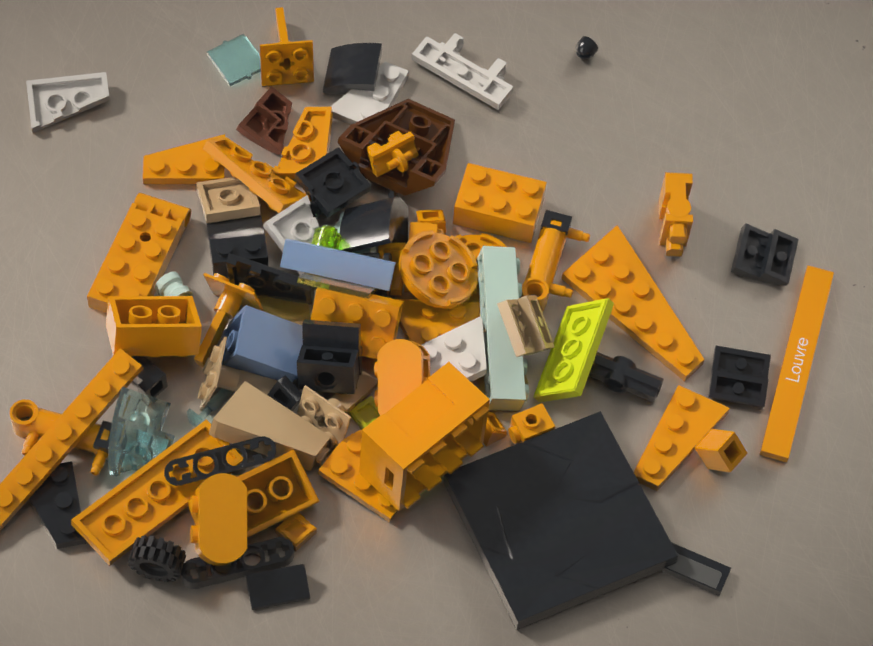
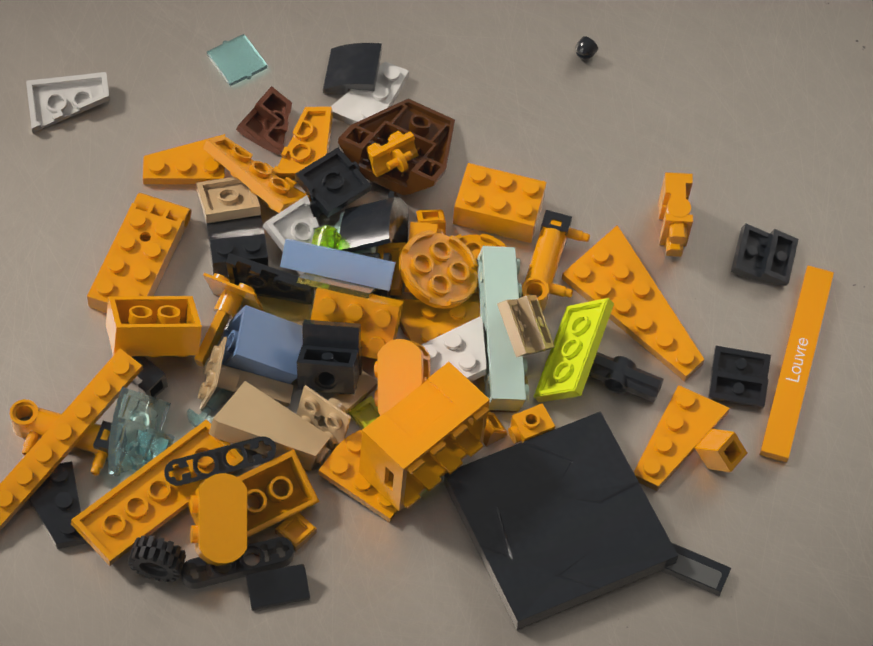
(171, 285): light aqua wheel -> none
(285, 393): black plate -> none
(286, 60): light orange piece -> none
(447, 63): white hinge -> none

